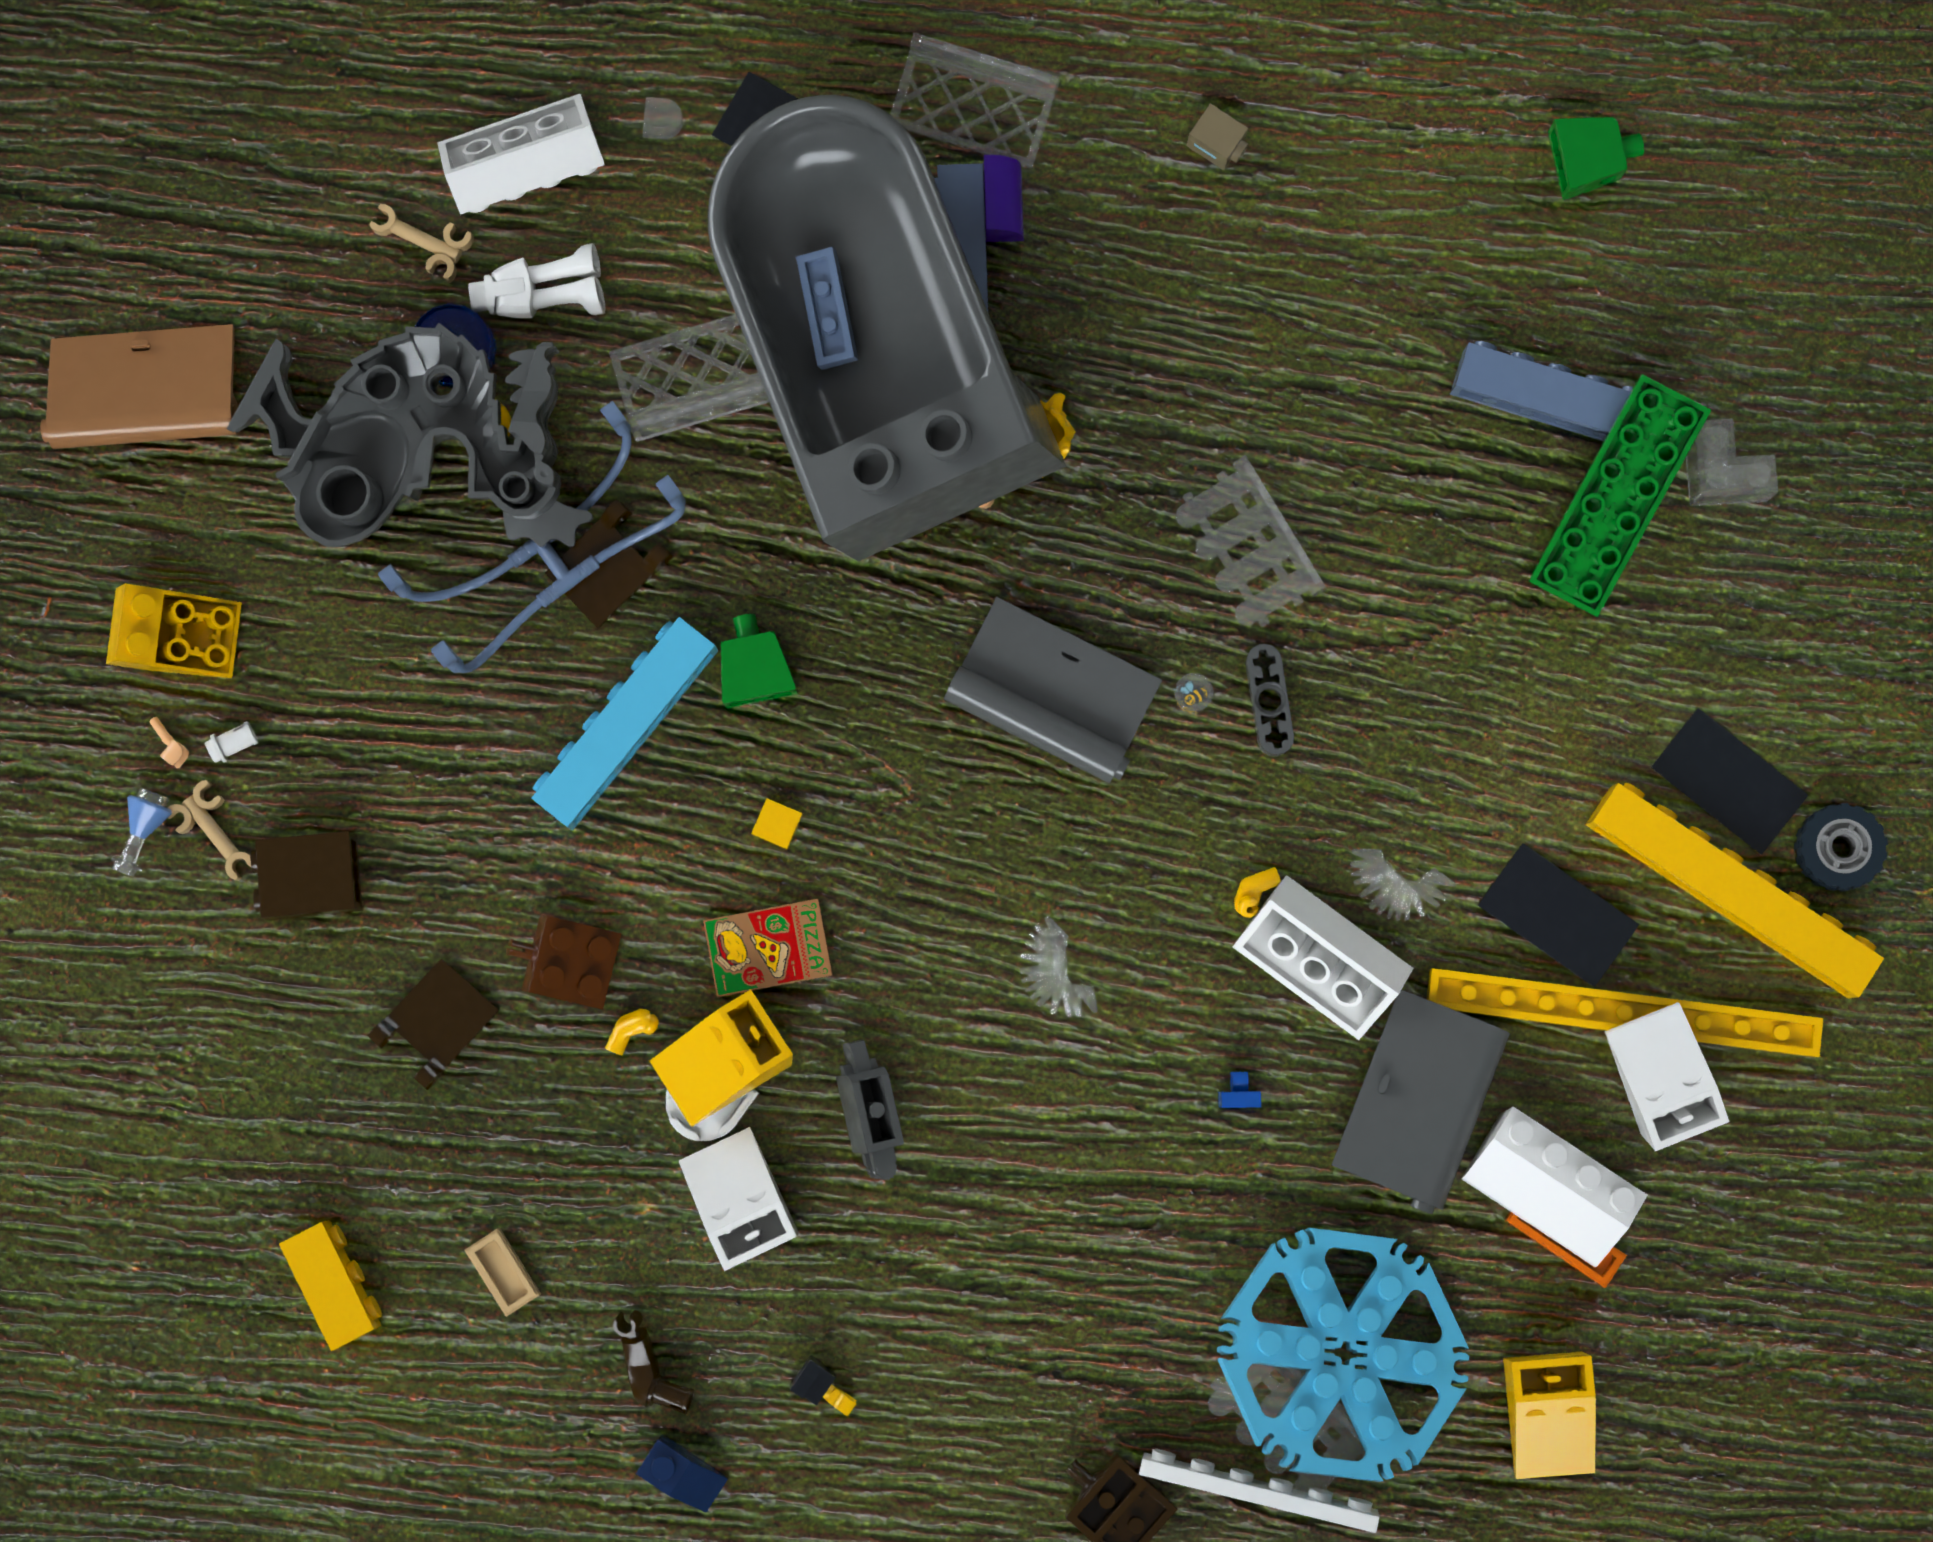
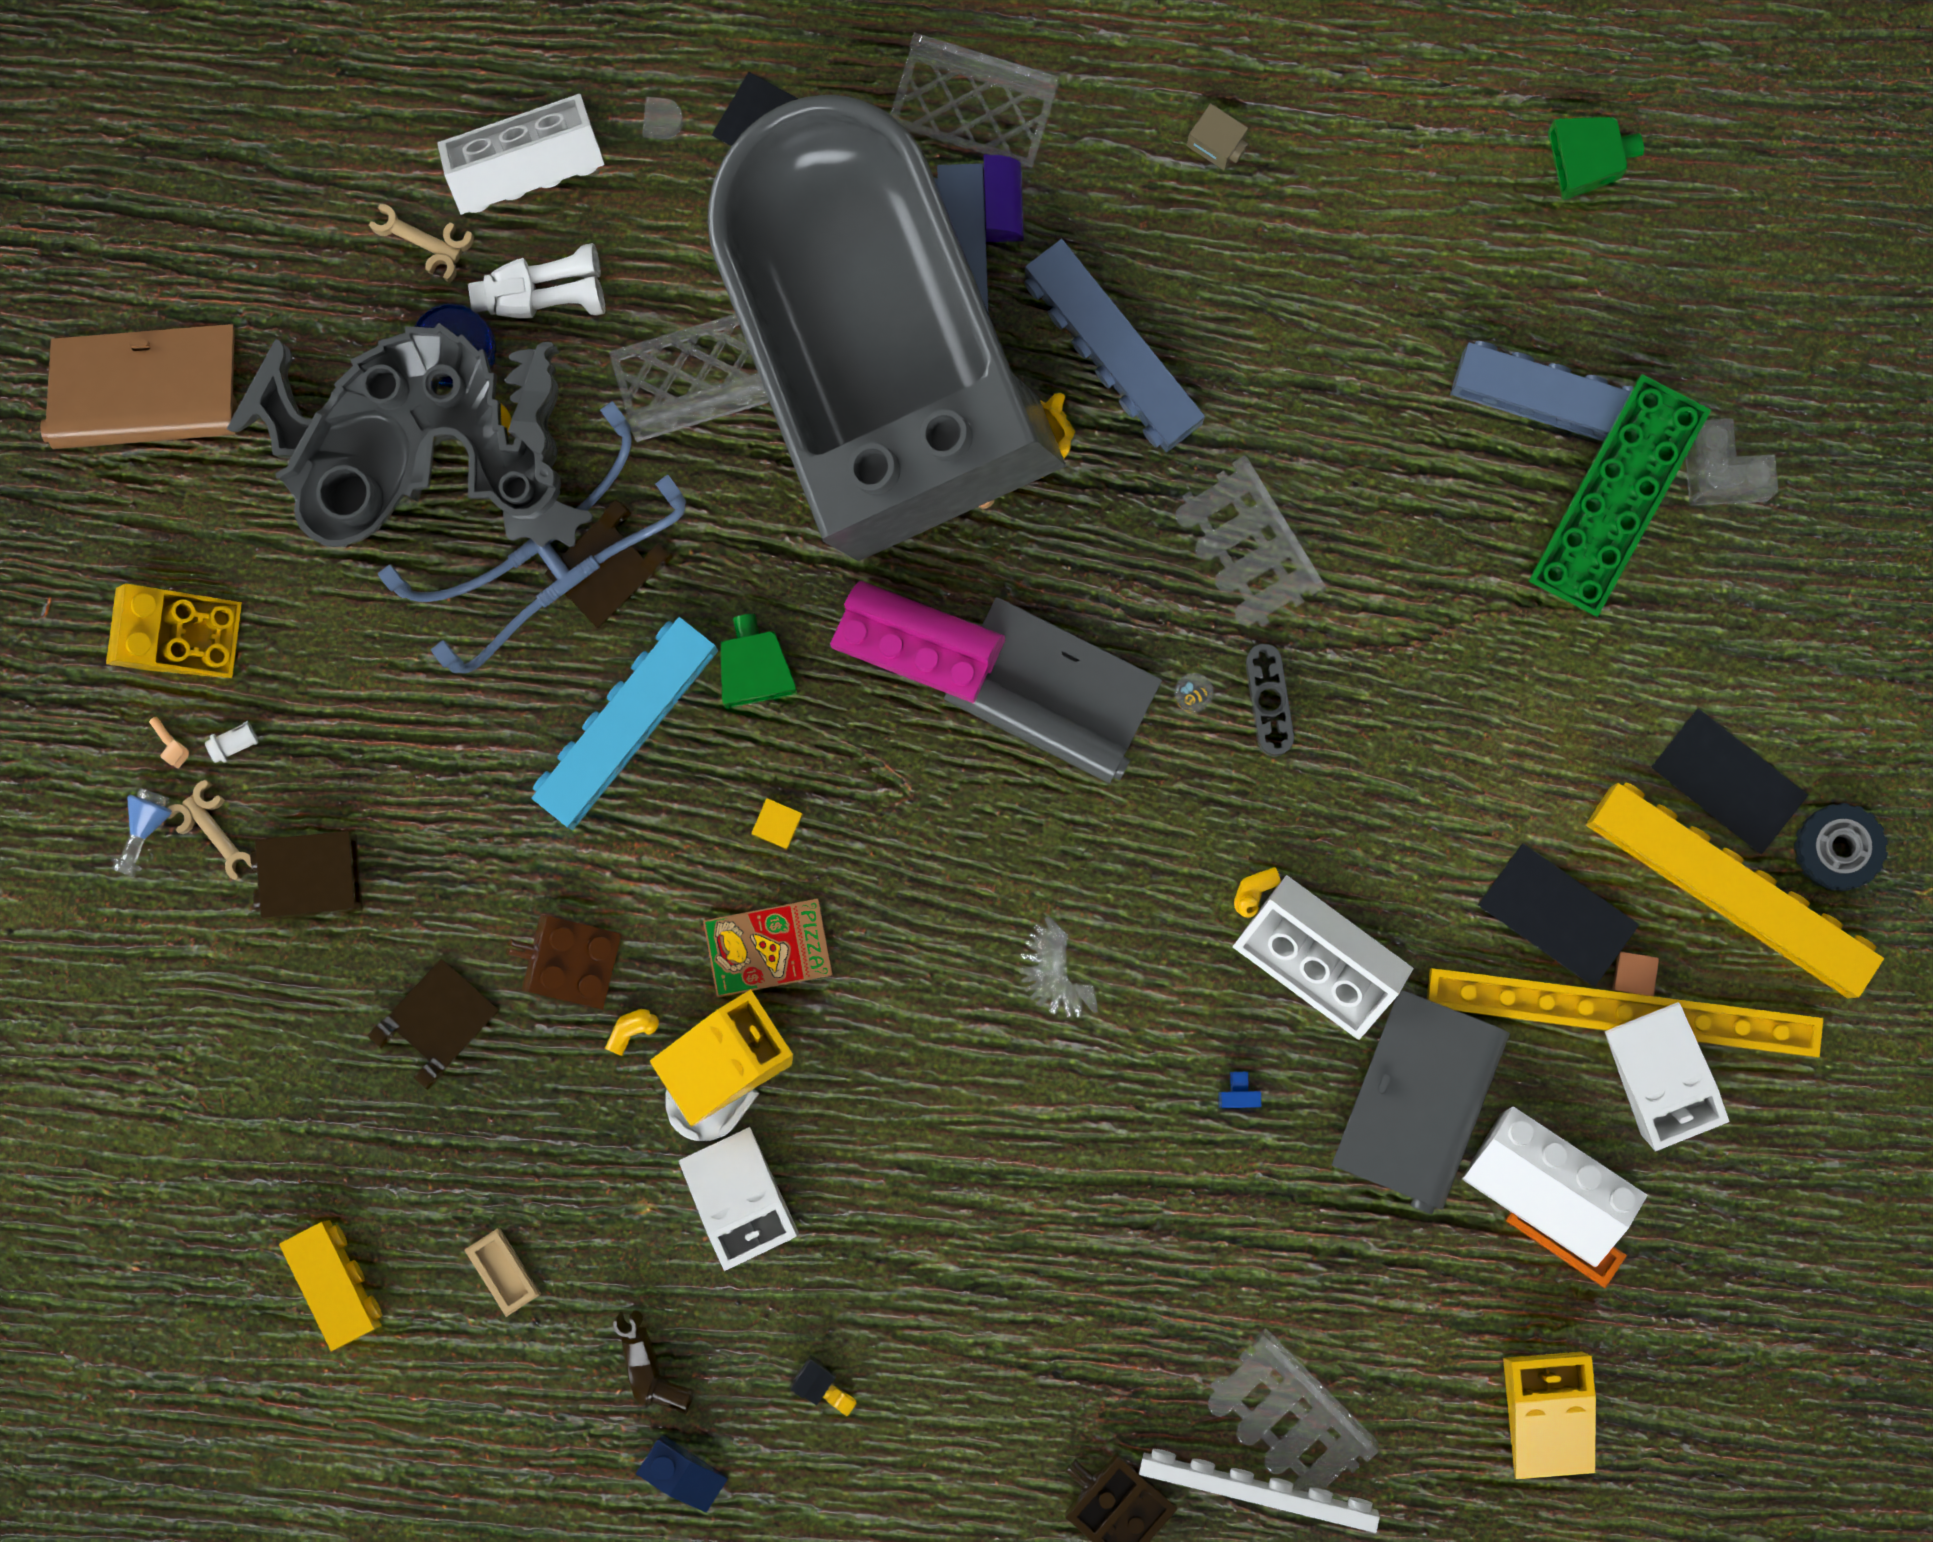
(827, 308): sand blue plate -> none
(869, 1111): dark grey hinge -> none
(917, 641): none -> dark pink brick
(1113, 346): none -> sand blue brick
(1325, 1384): medium azure plate -> none
(1394, 887): clear hair -> none
(1635, 974): none -> nougat tile

